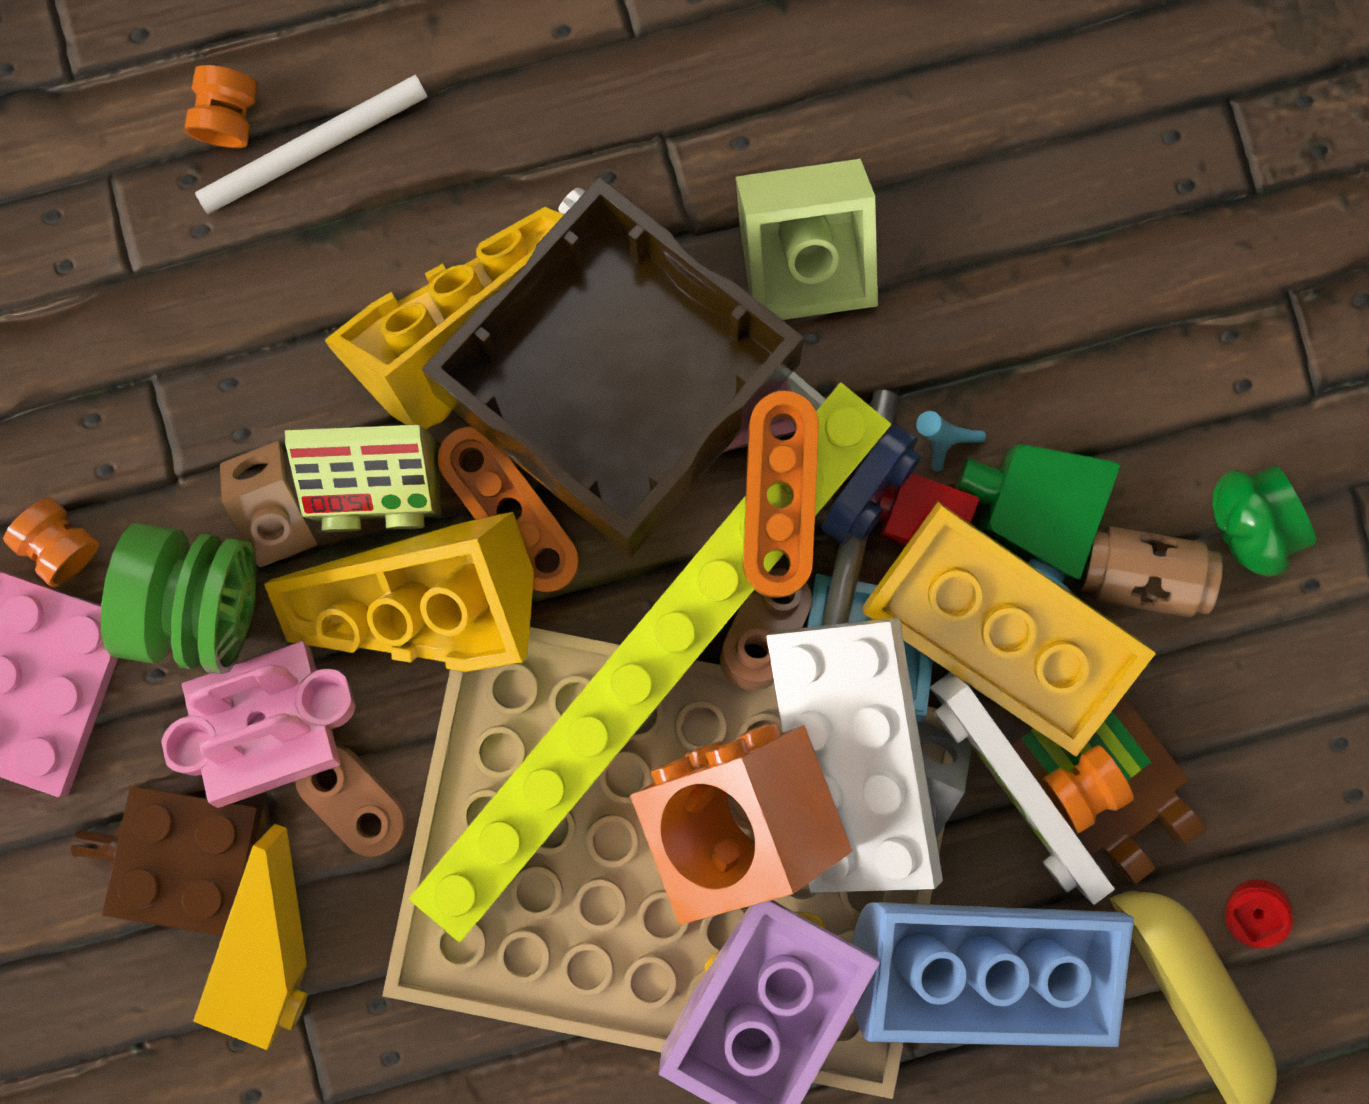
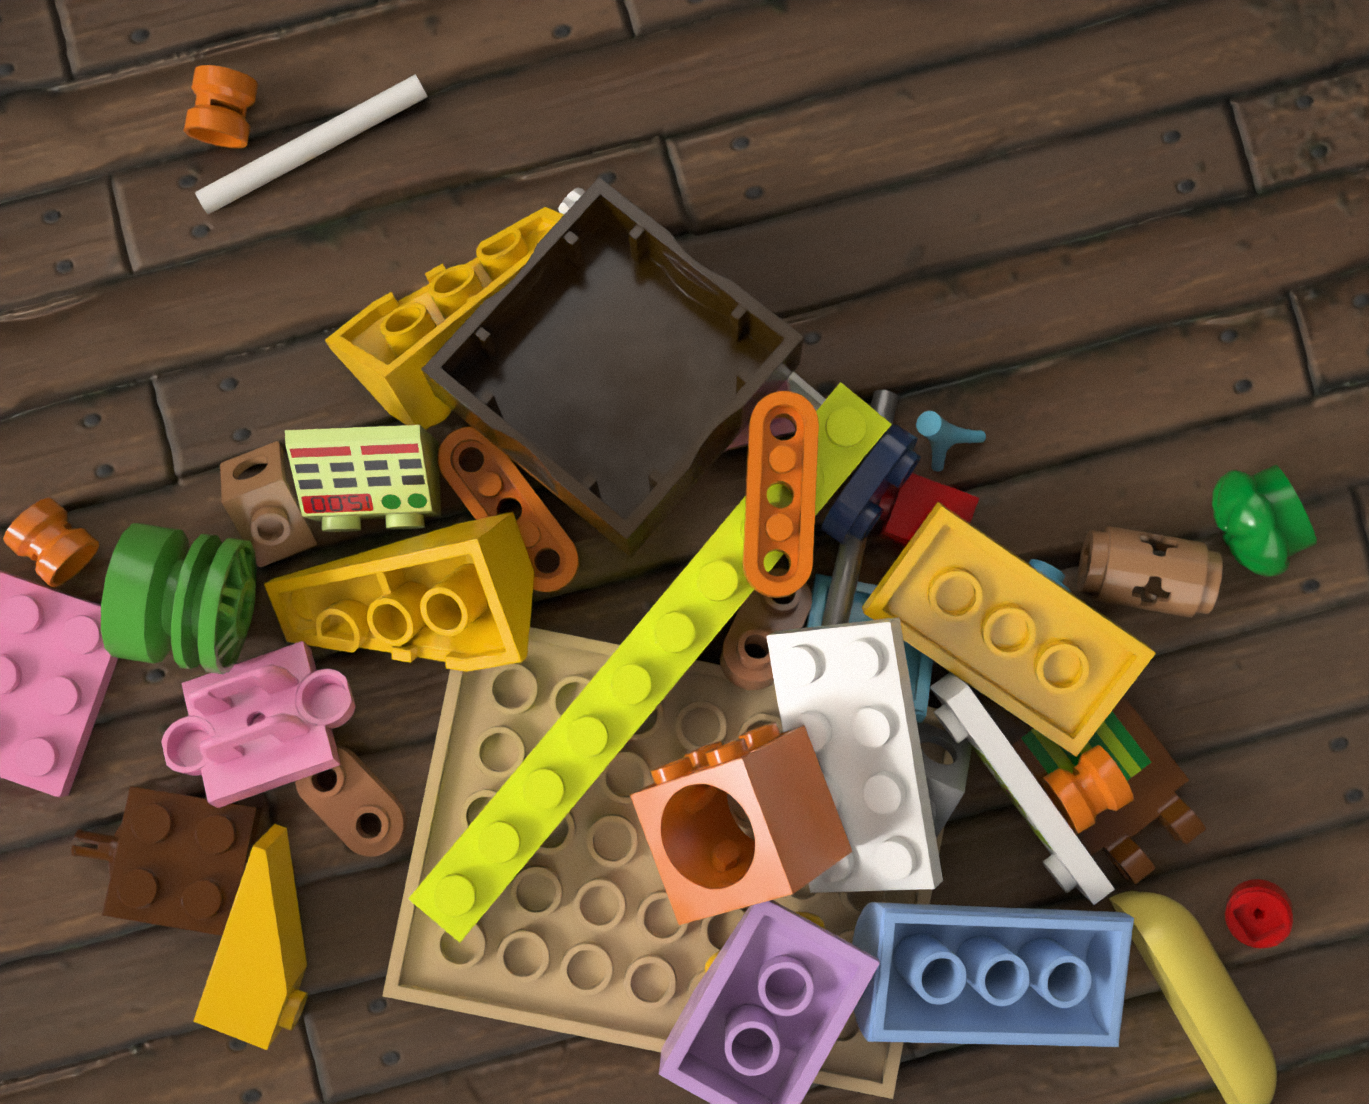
(810, 238): yellowish green slope -> none
(1042, 503): green torso -> none

